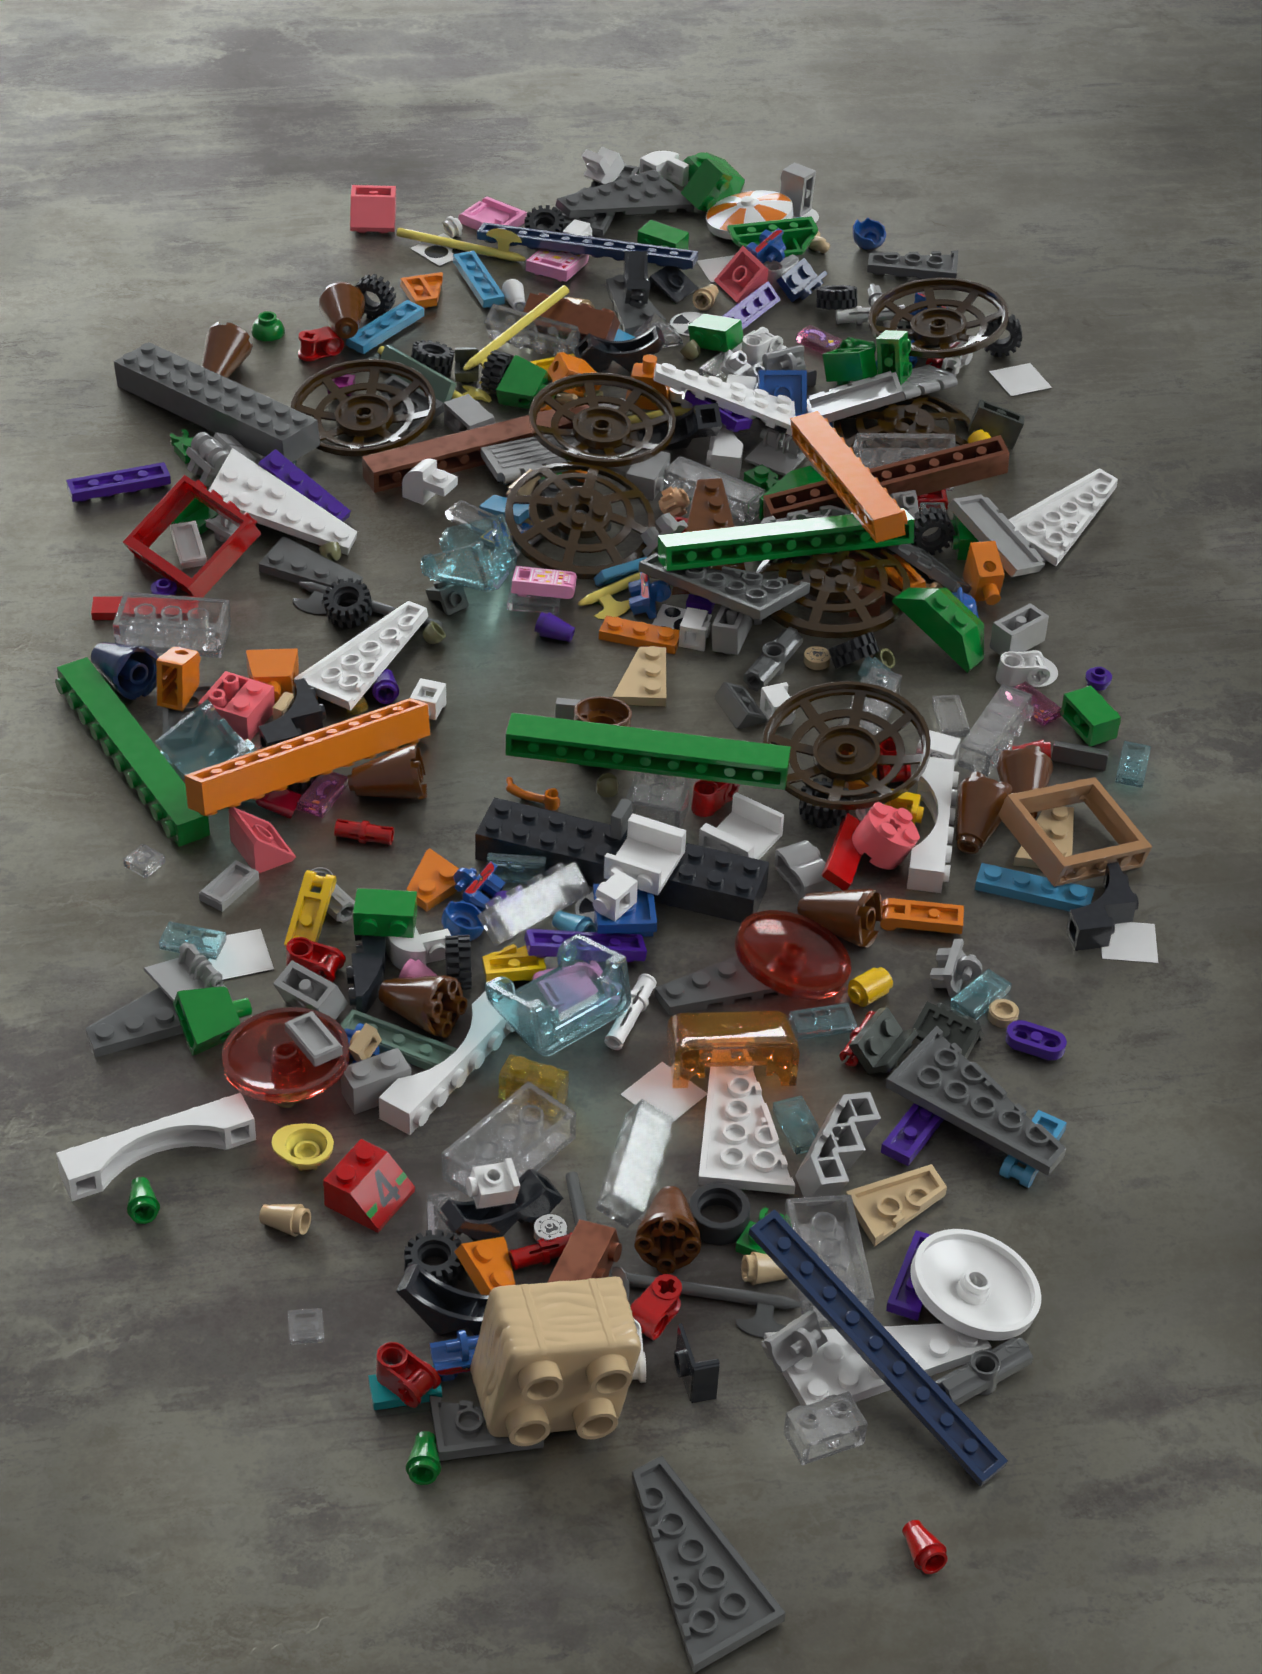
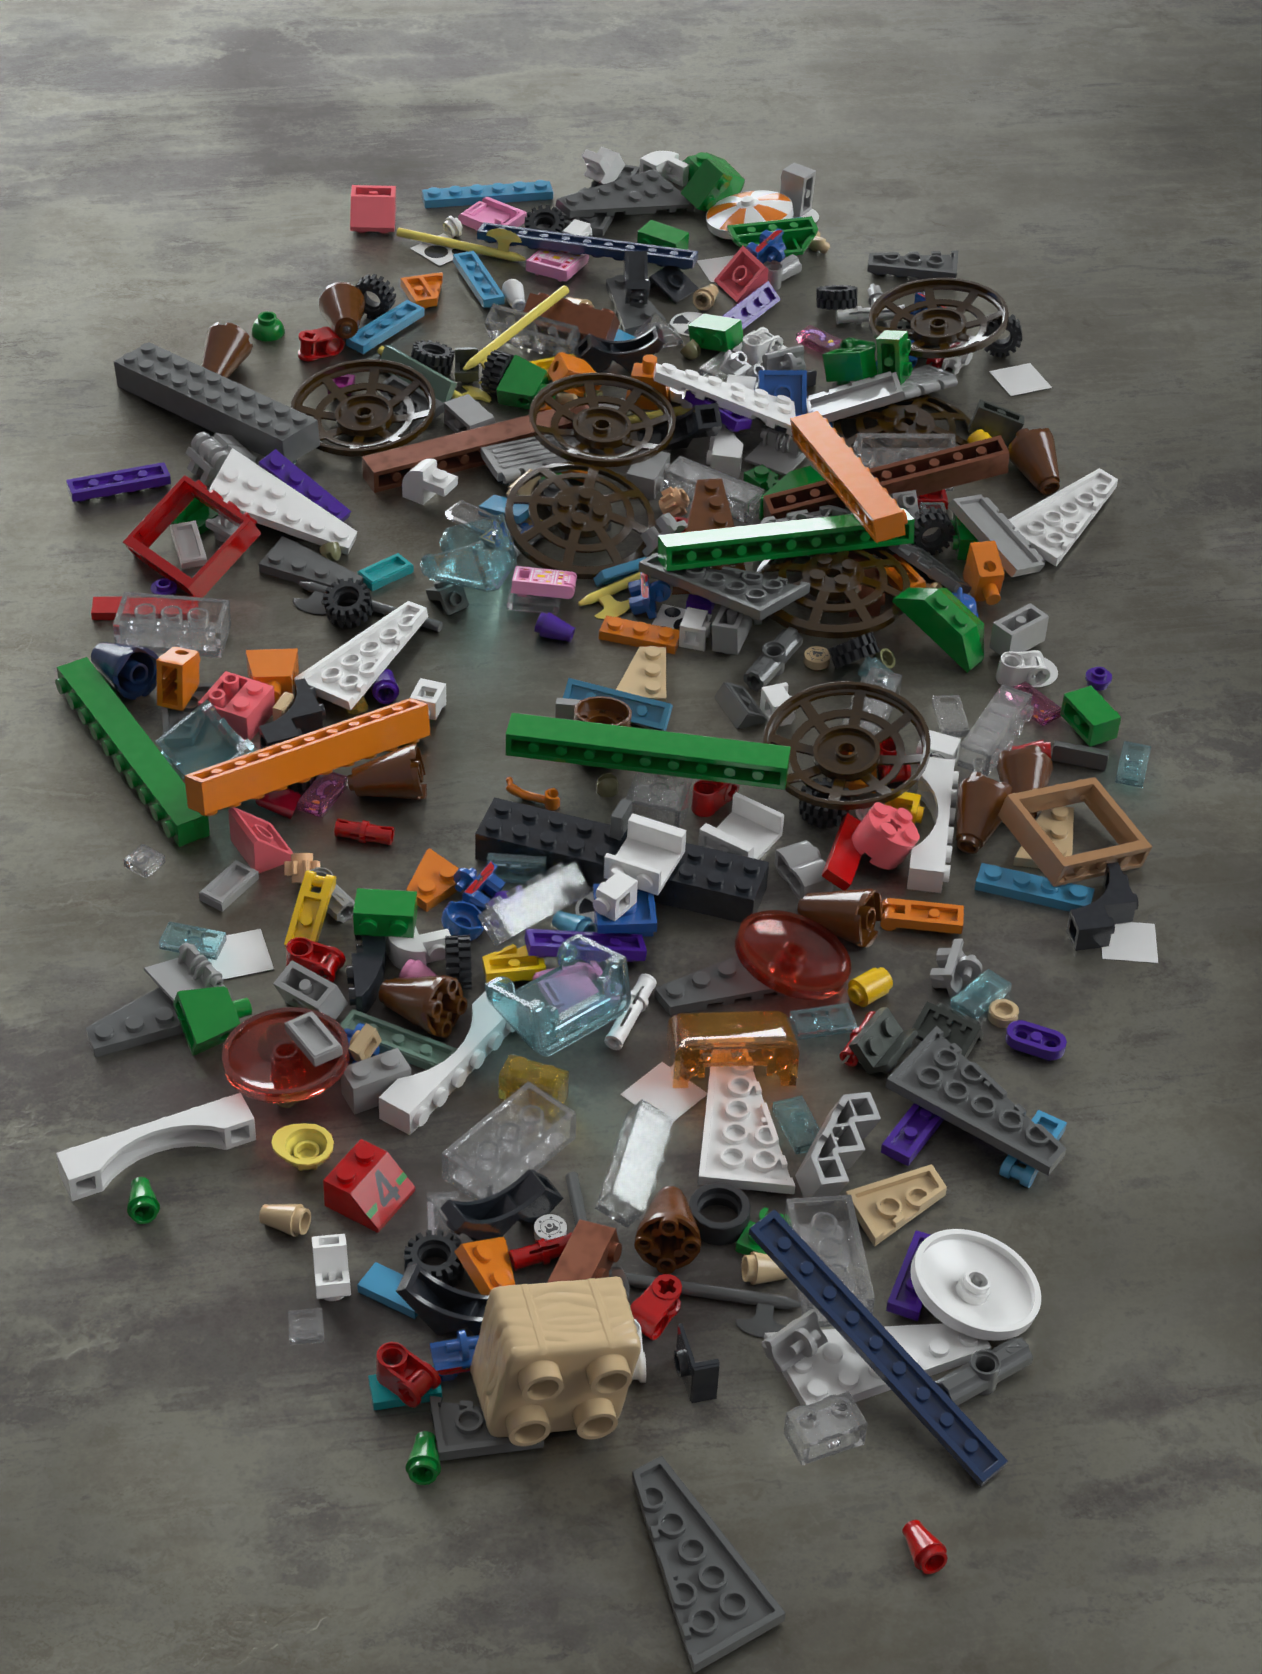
(181, 444): green plate -> none
(298, 865): none -> light nougat gear
(331, 1267): none -> white brick
(381, 1285): none -> dark azure tile
(386, 571): none -> teal tile
(433, 633): olive hinge -> none
(469, 195): none -> dark azure plate
(493, 1184): white brick -> none
(645, 711): none -> dark azure plate
(800, 280): bracket -> none
(868, 234): blue hair -> none
(1036, 458): none -> reddish brown cone

